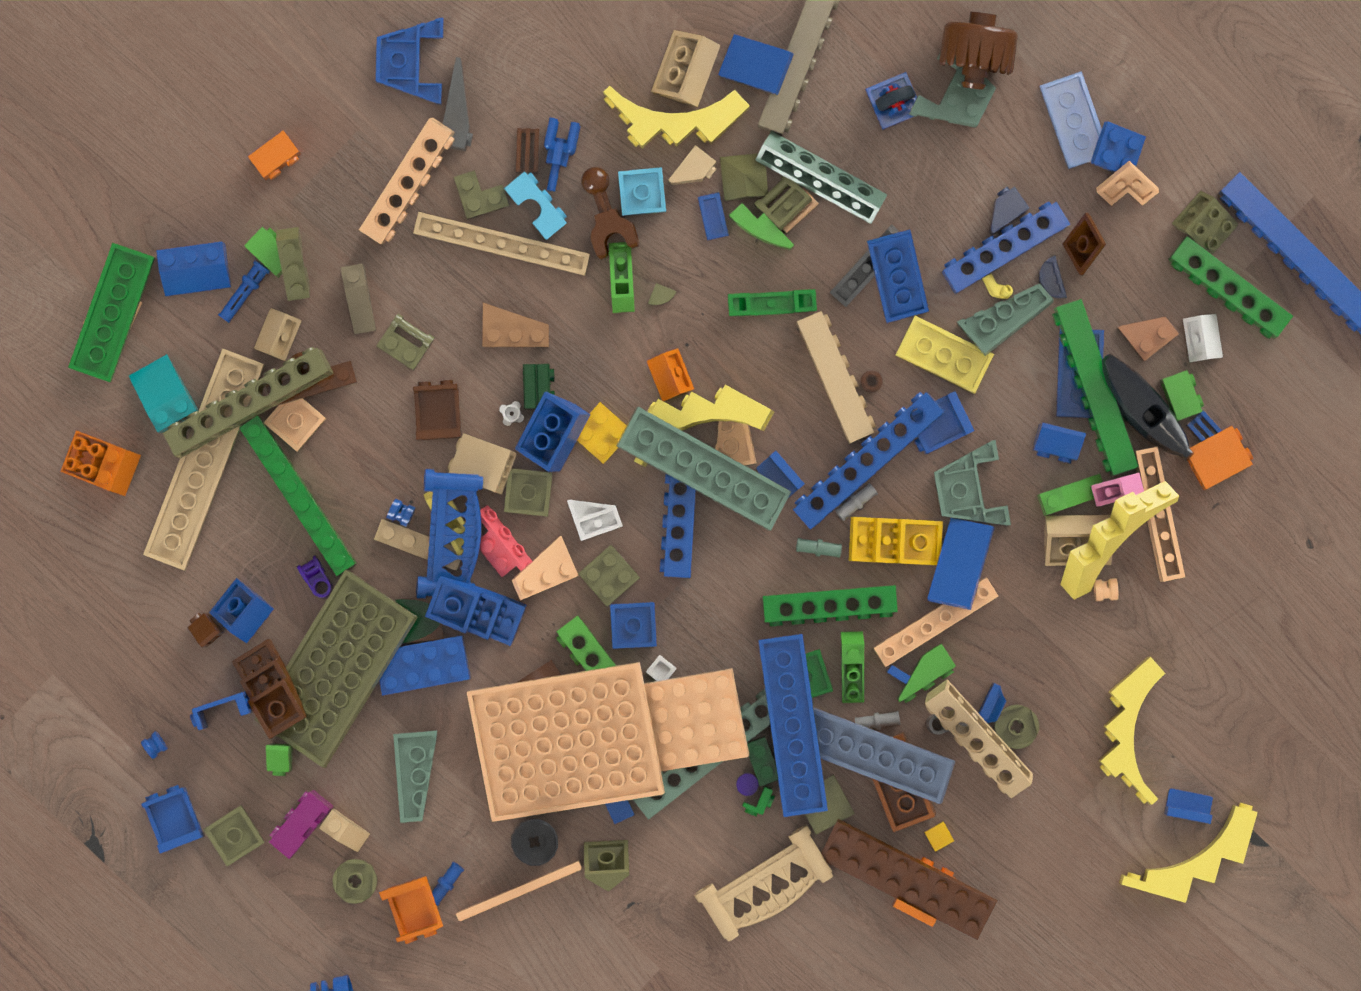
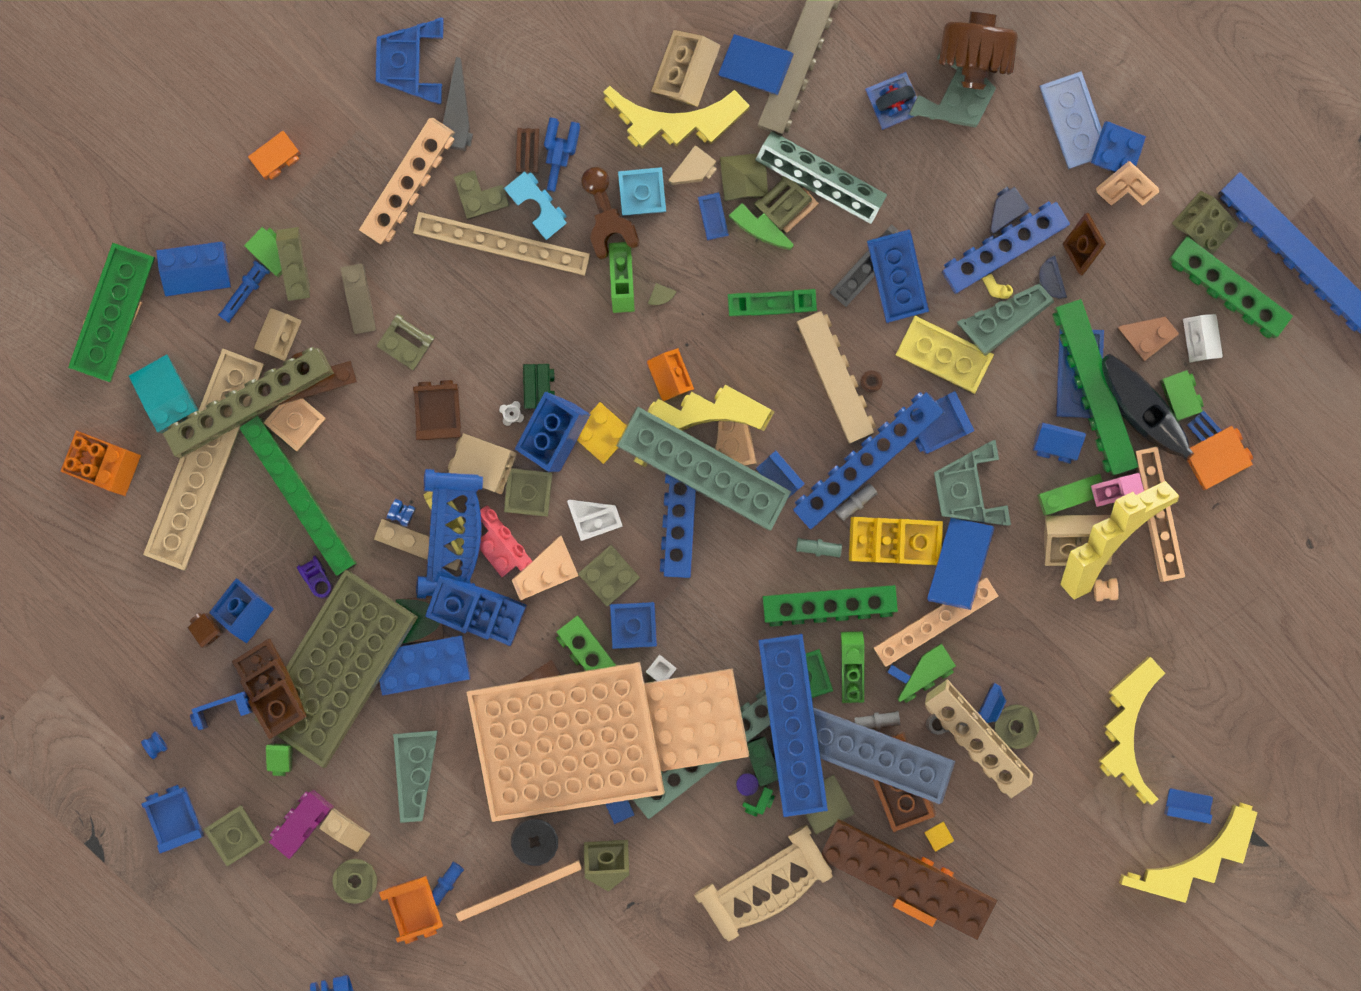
(509, 329): medium nougat wing -> none

